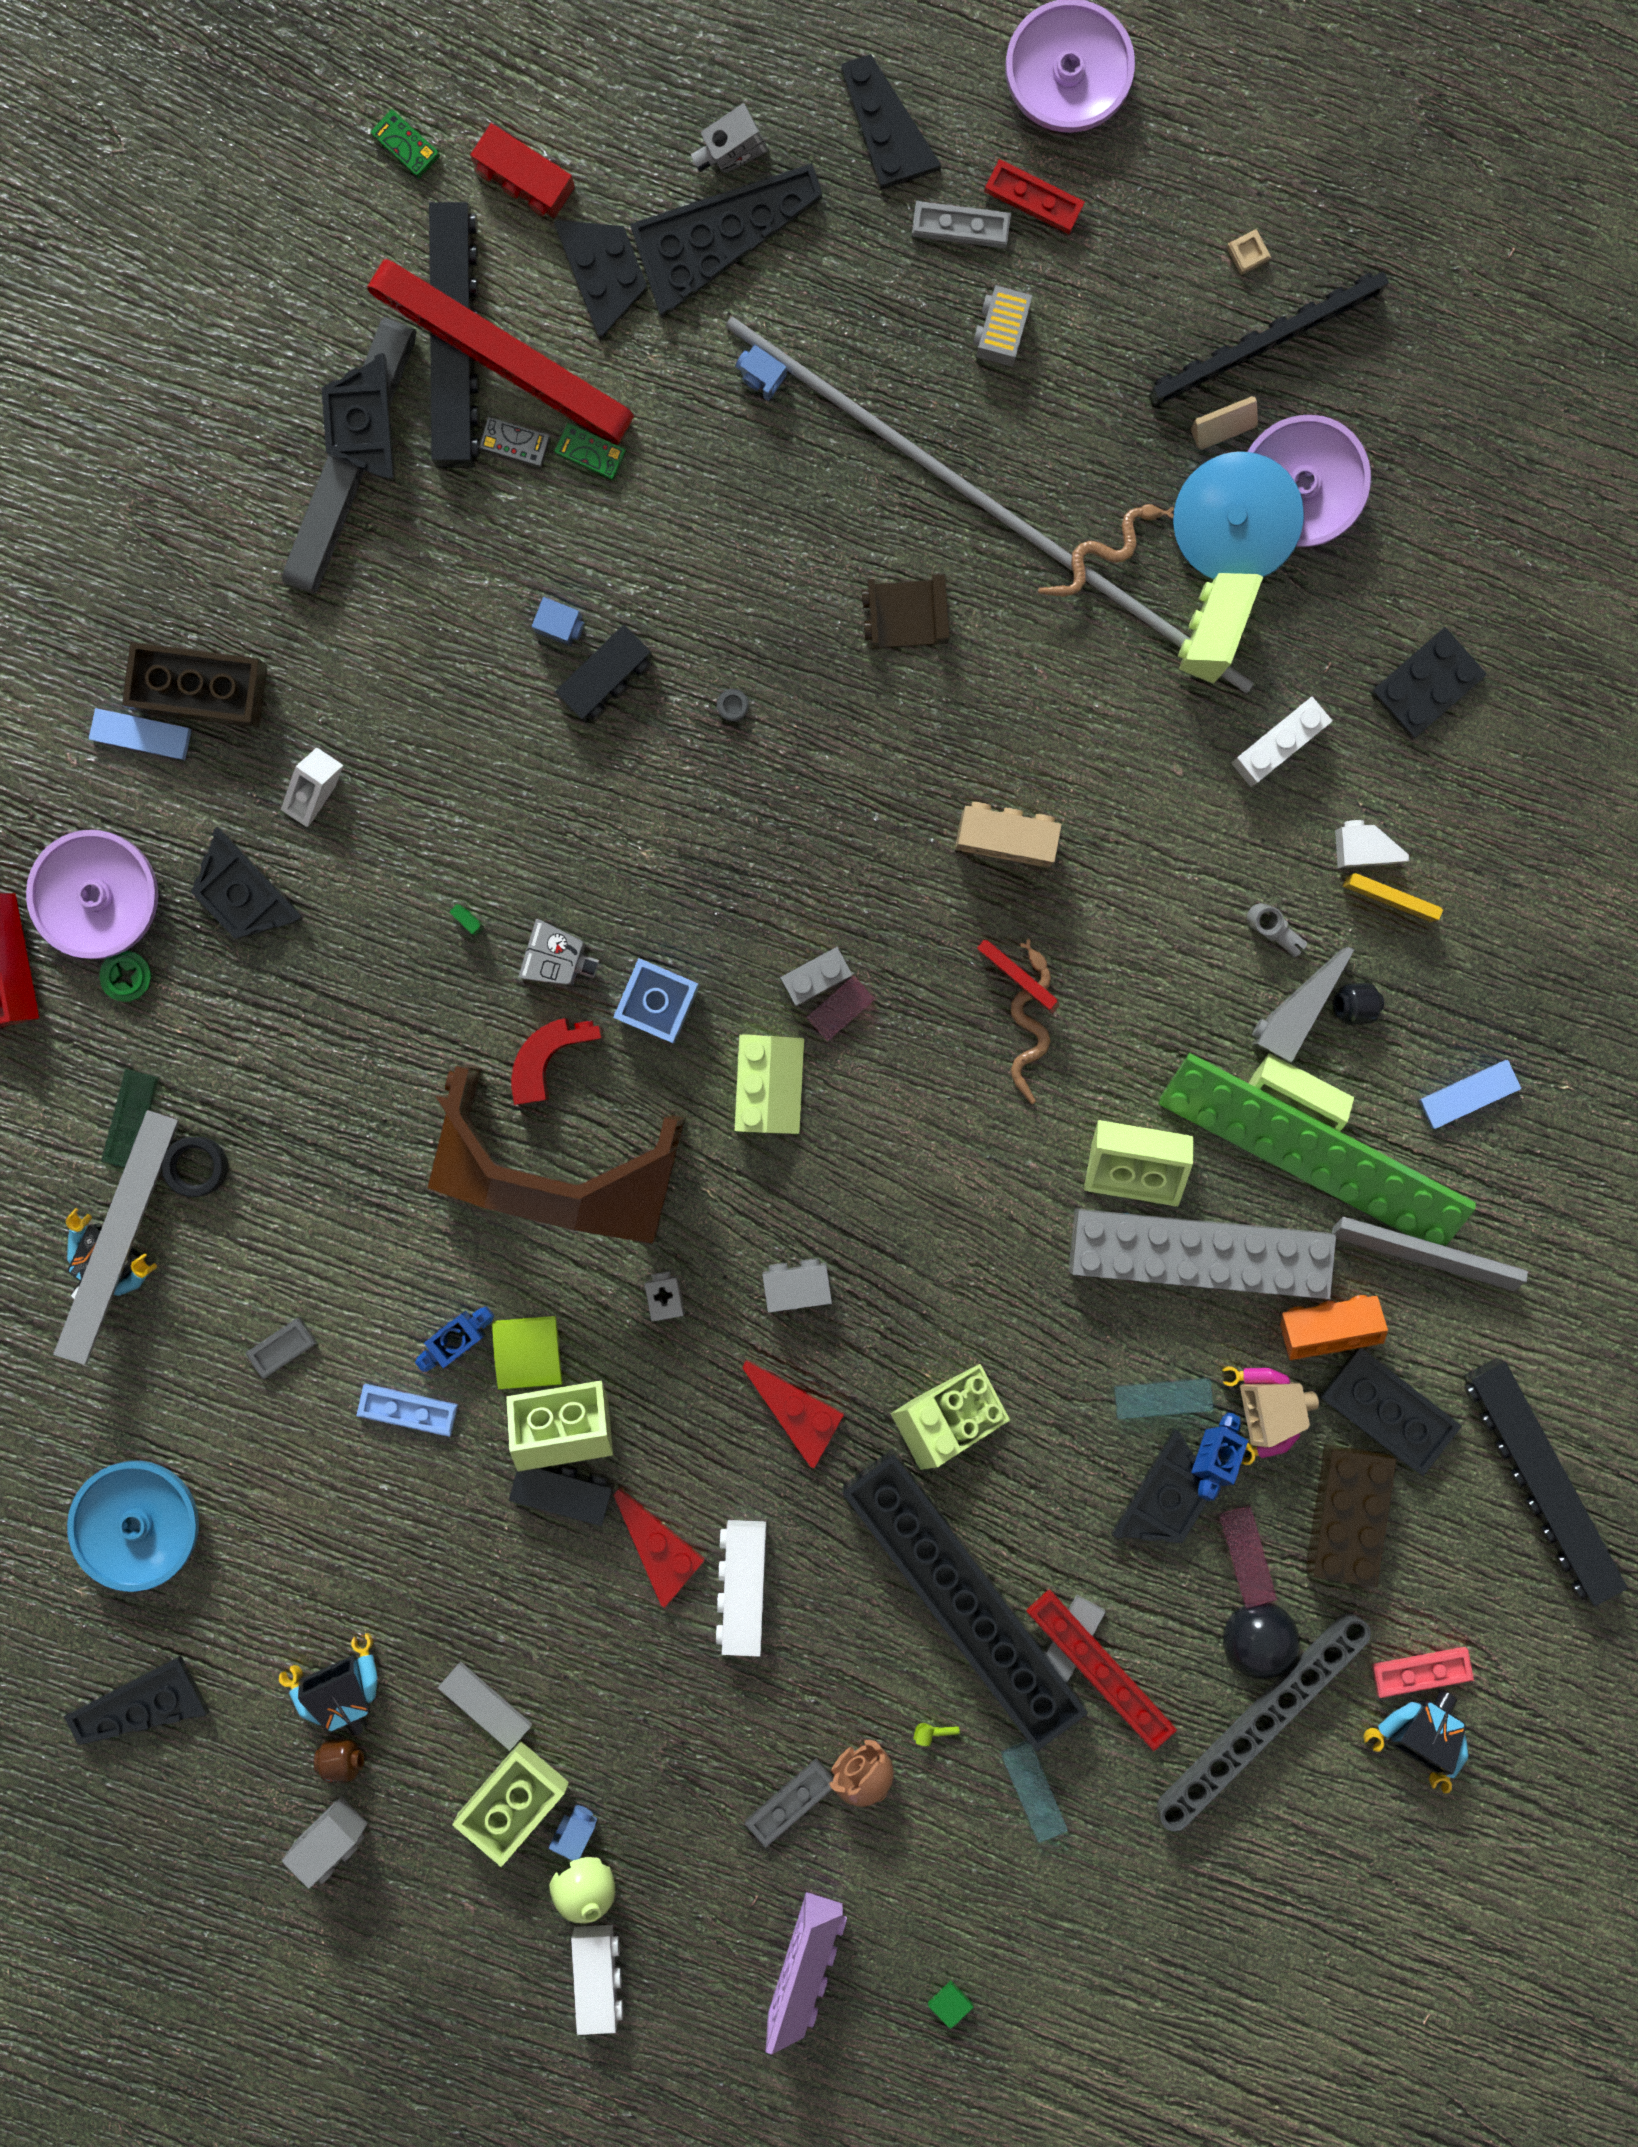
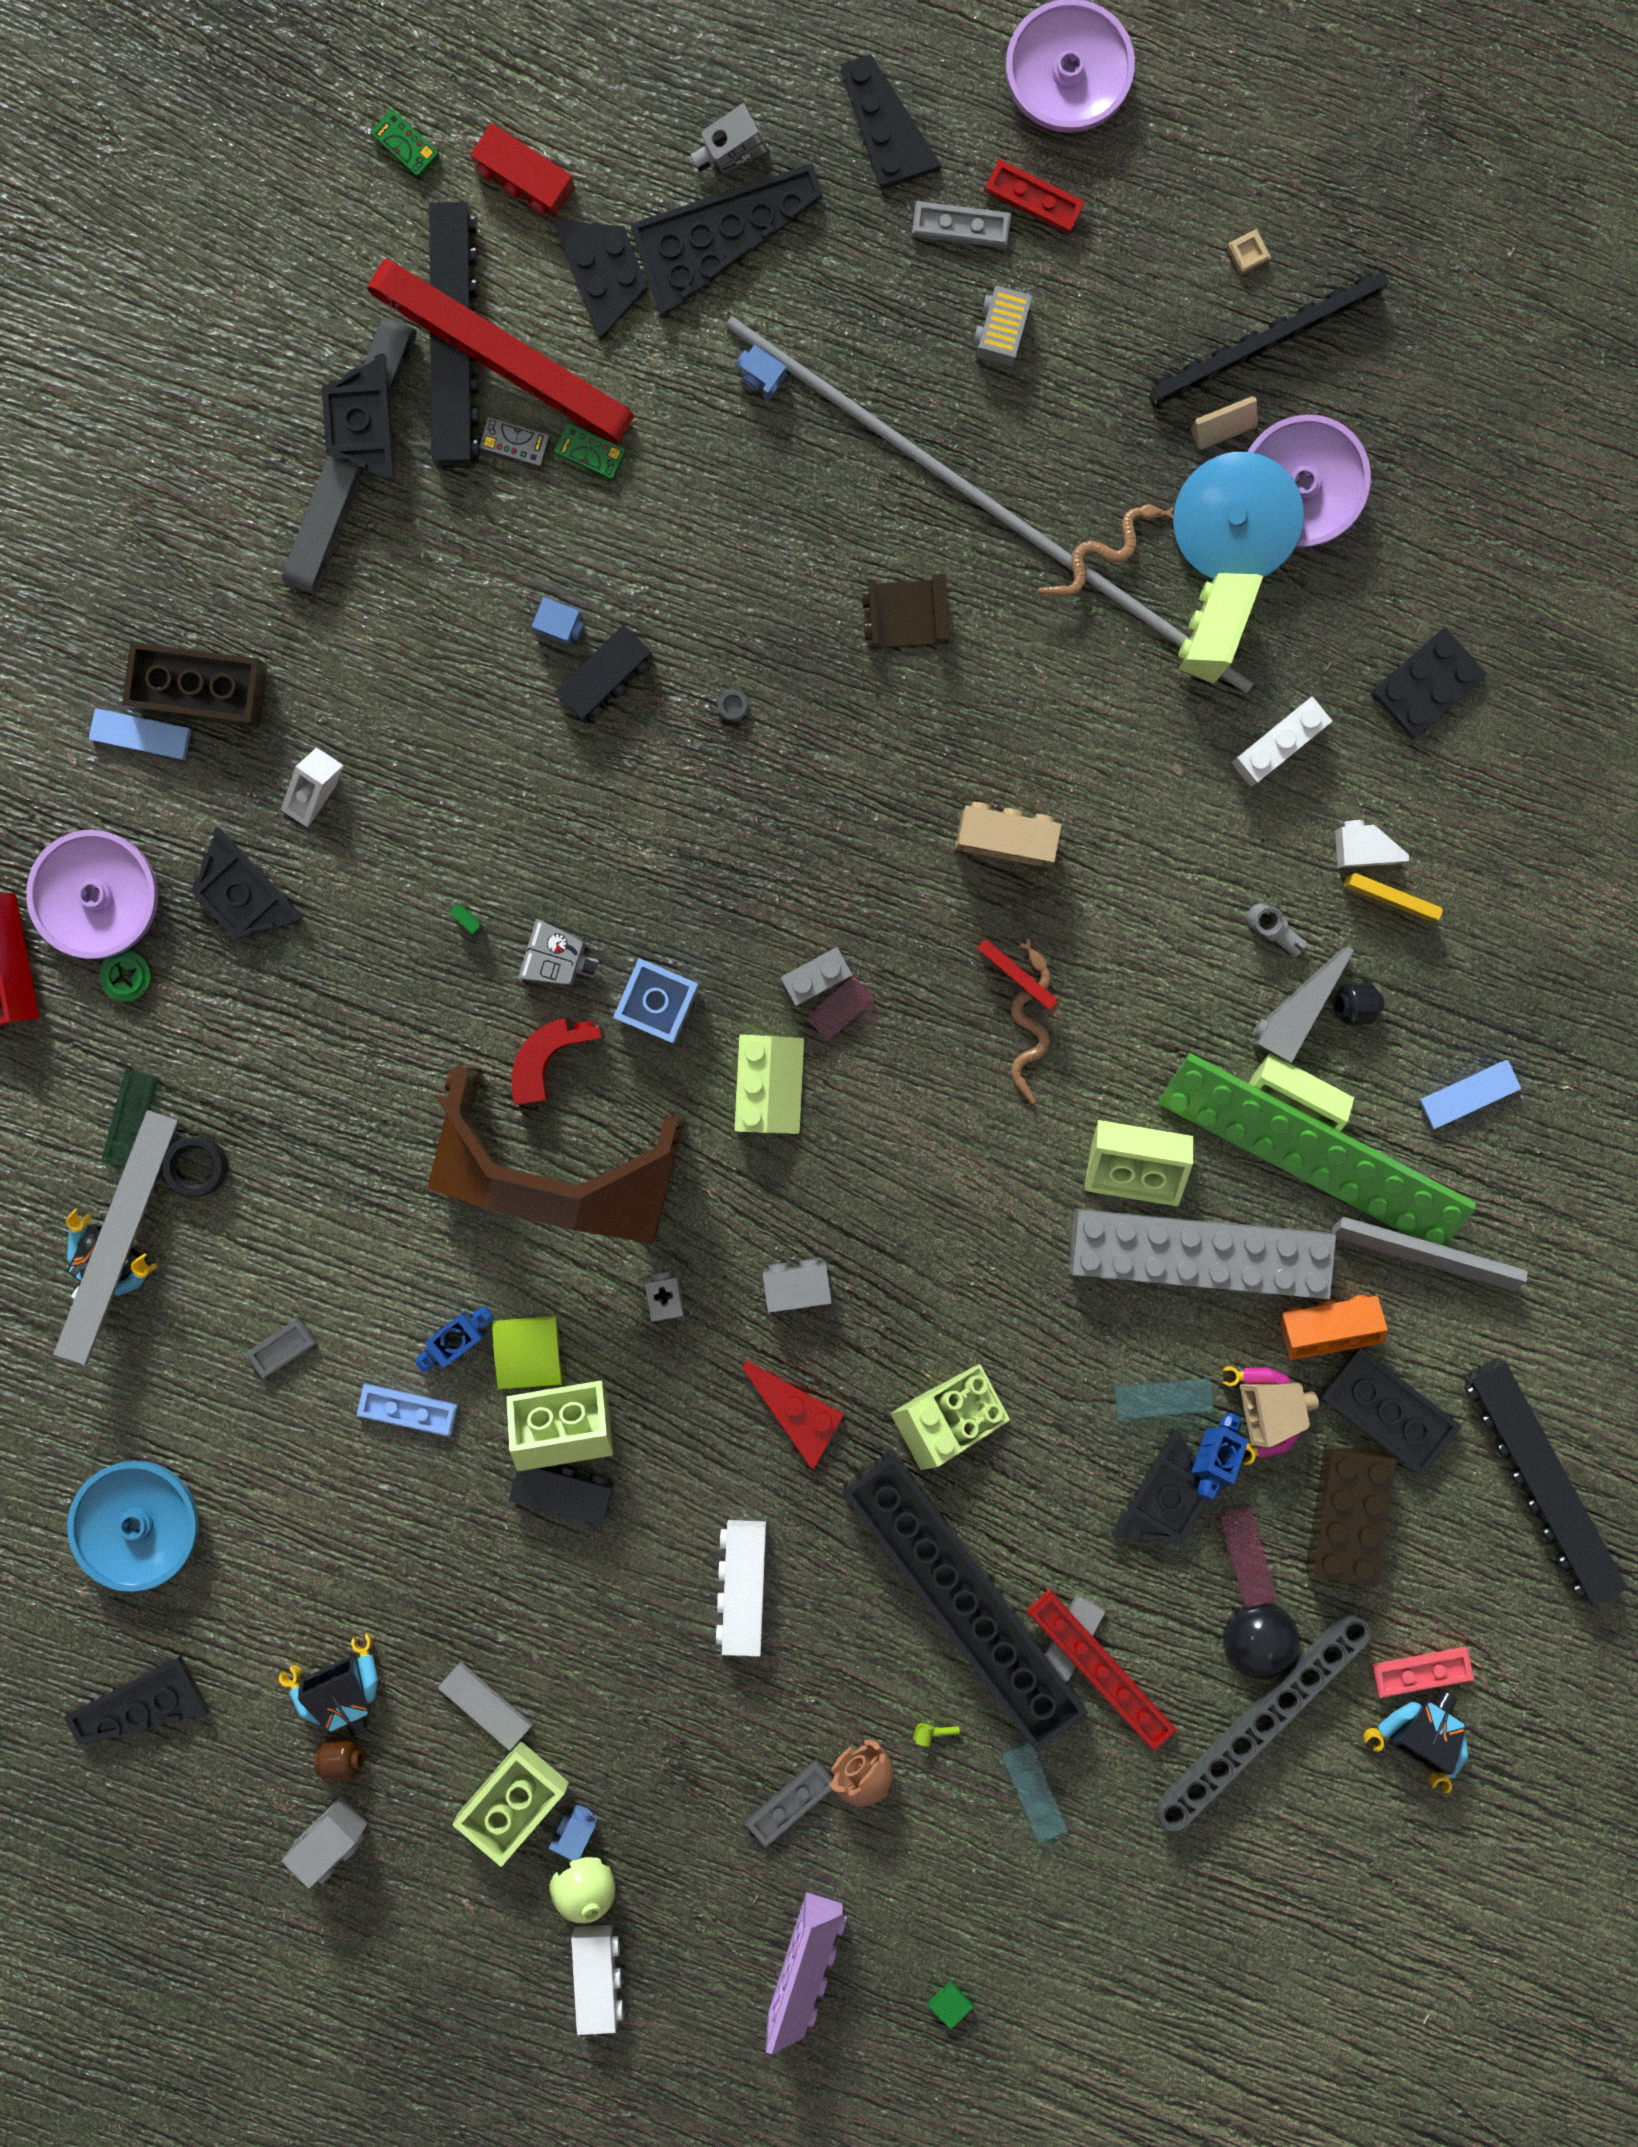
(663, 1553): red wing -> none

